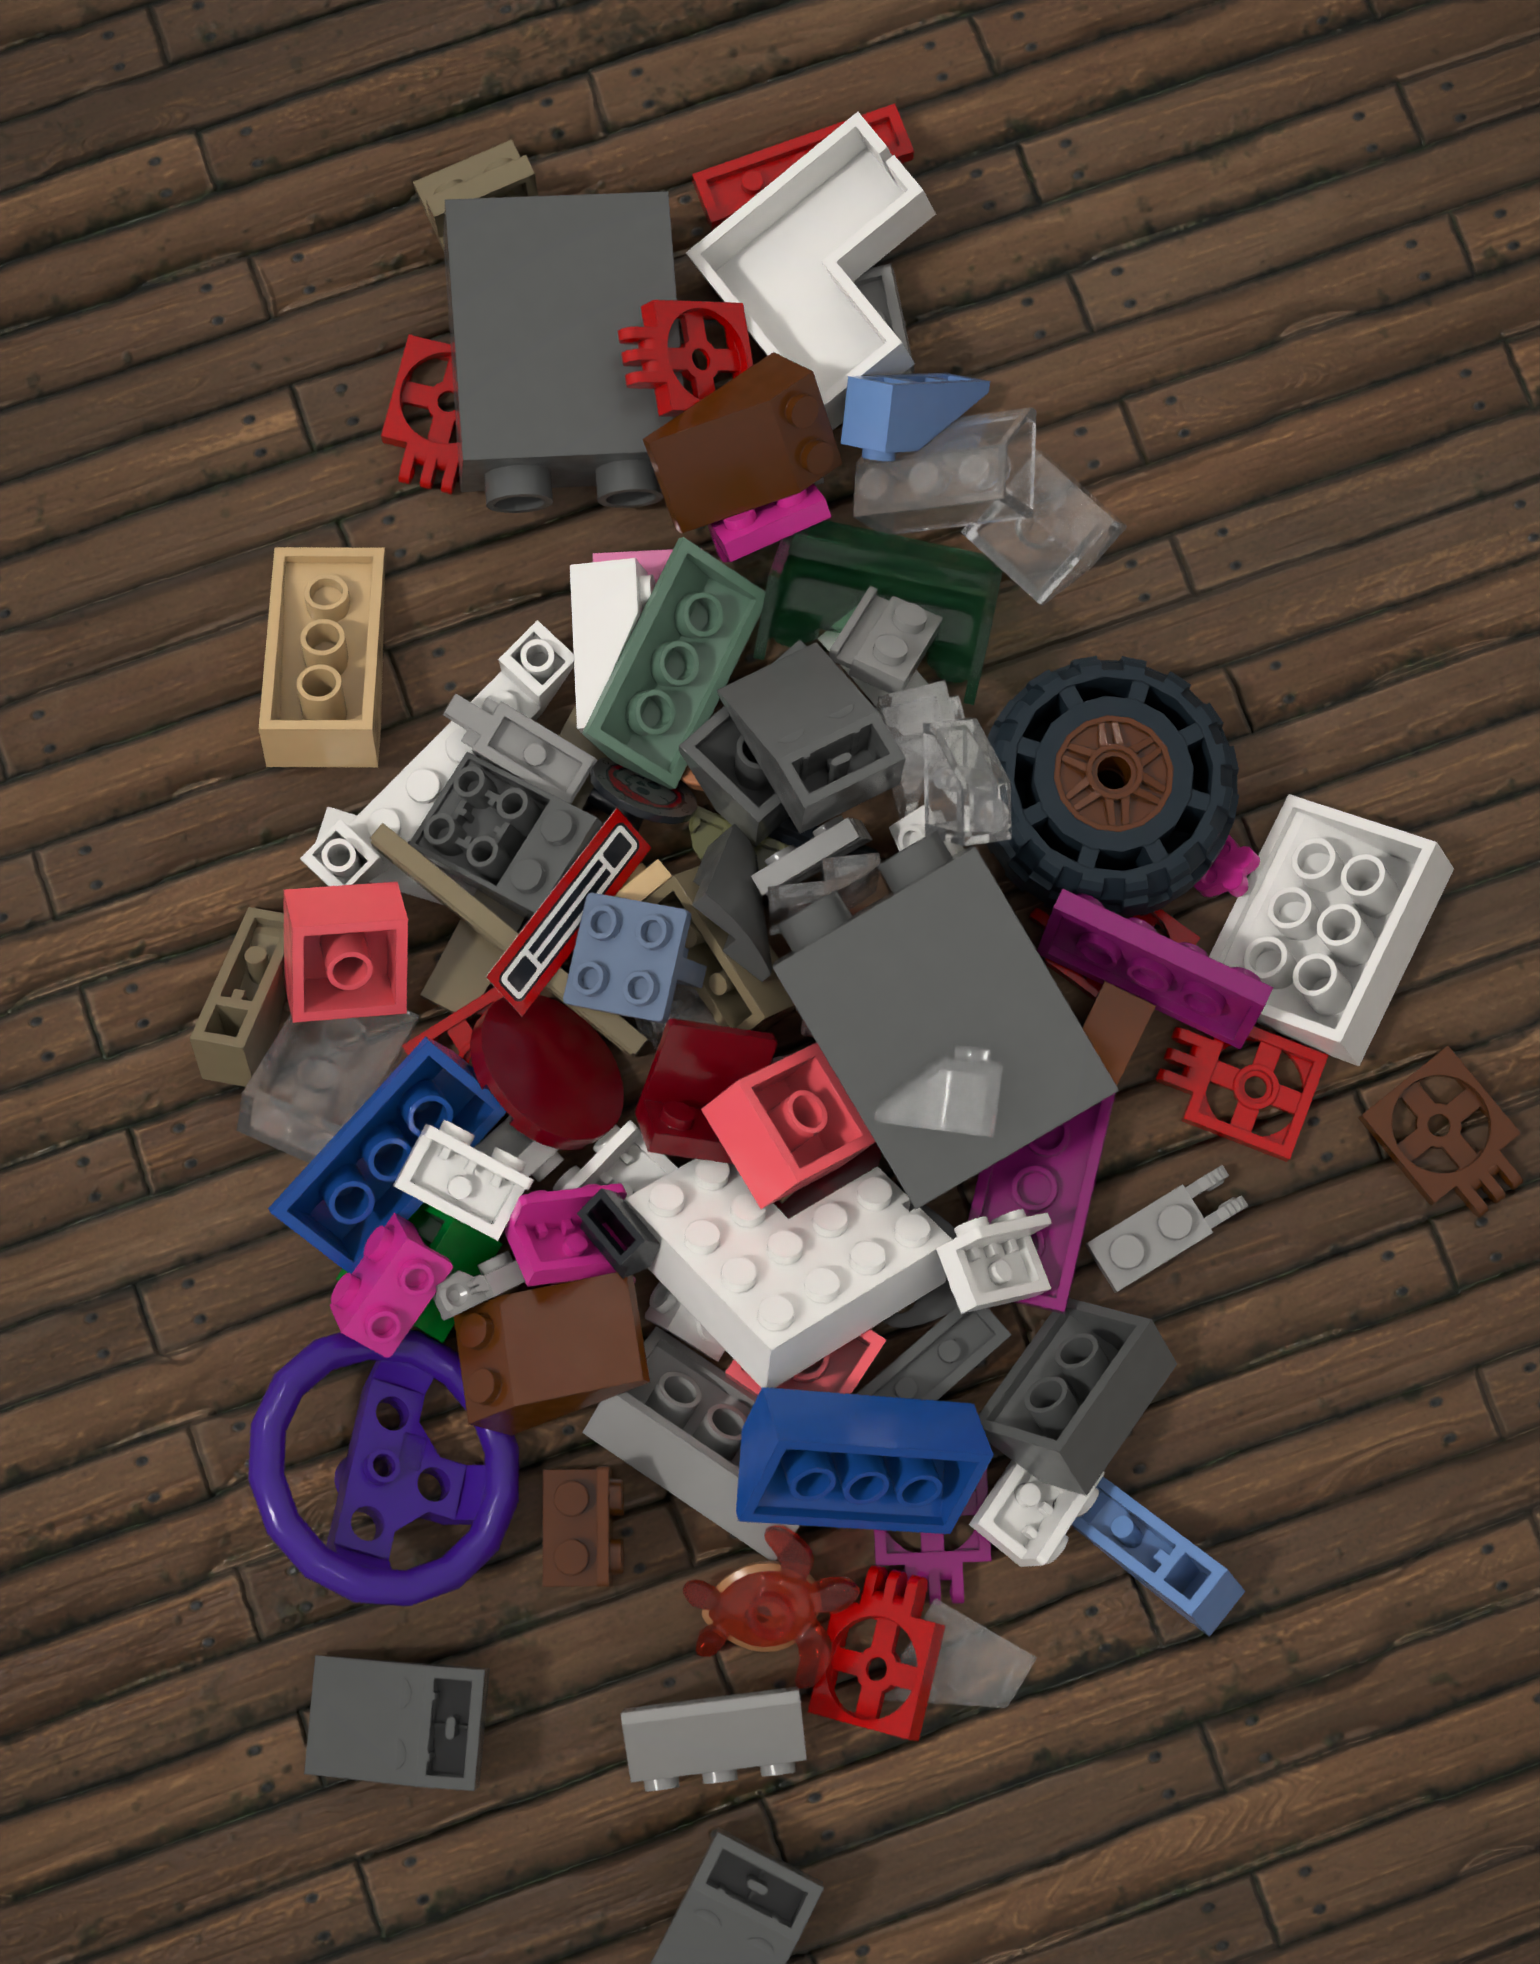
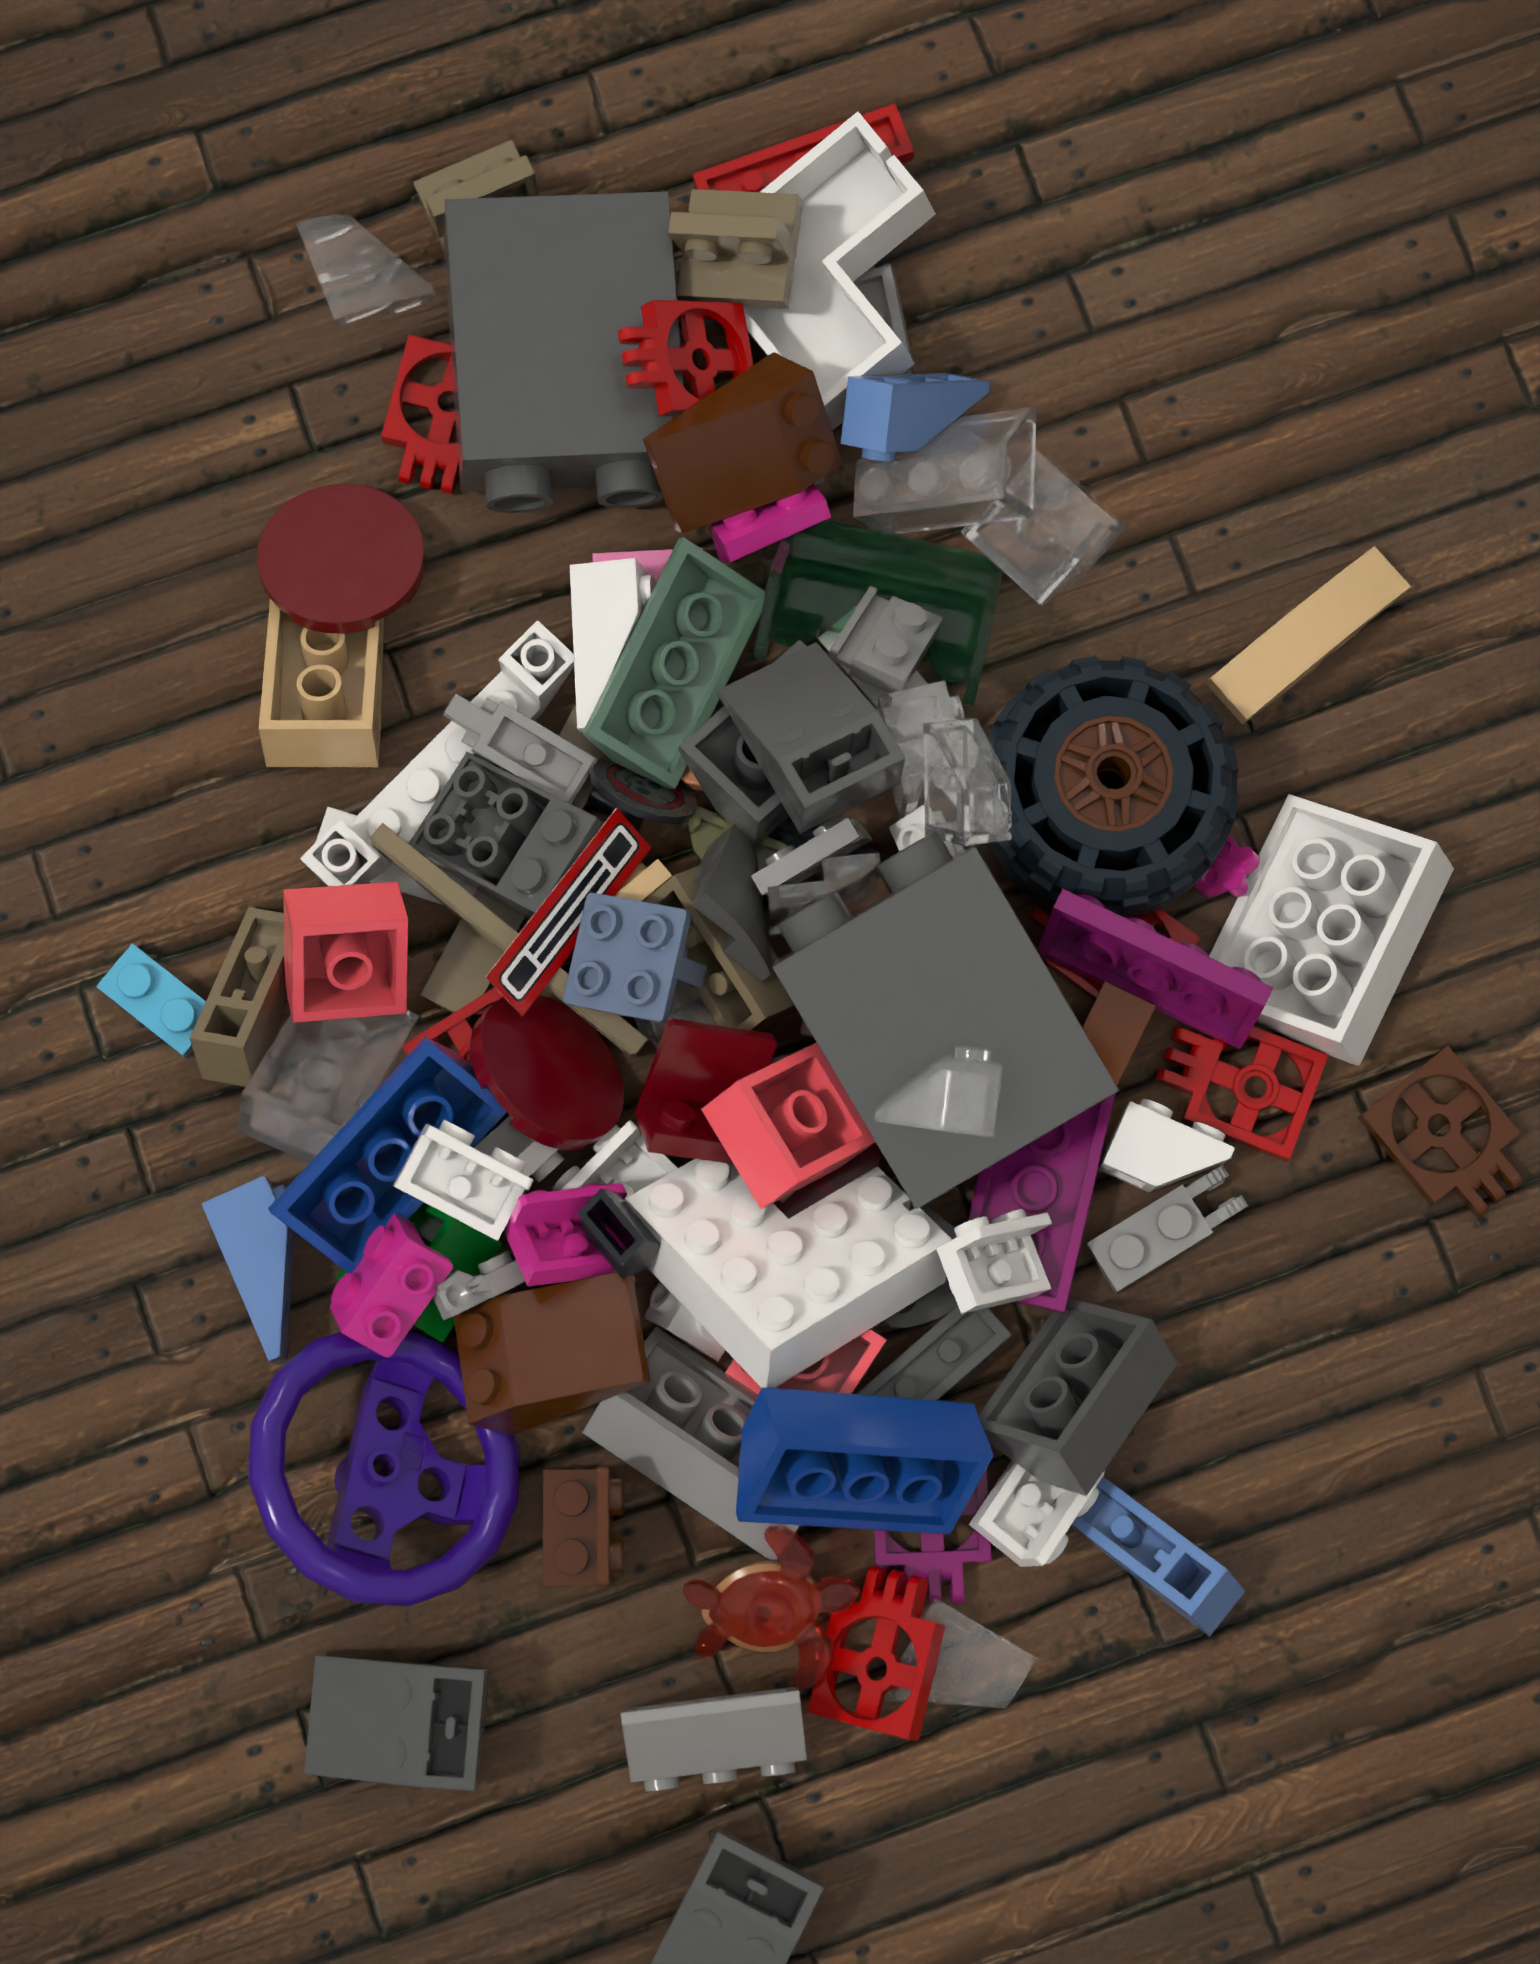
(154, 998): none -> medium azure plate
(259, 1258): none -> medium blue slope
(341, 558): none -> dark red tile
(358, 270): none -> clear slope
(737, 247): none -> dark tan bracket
(1157, 1151): none -> white slope
(1308, 635): none -> tan slope

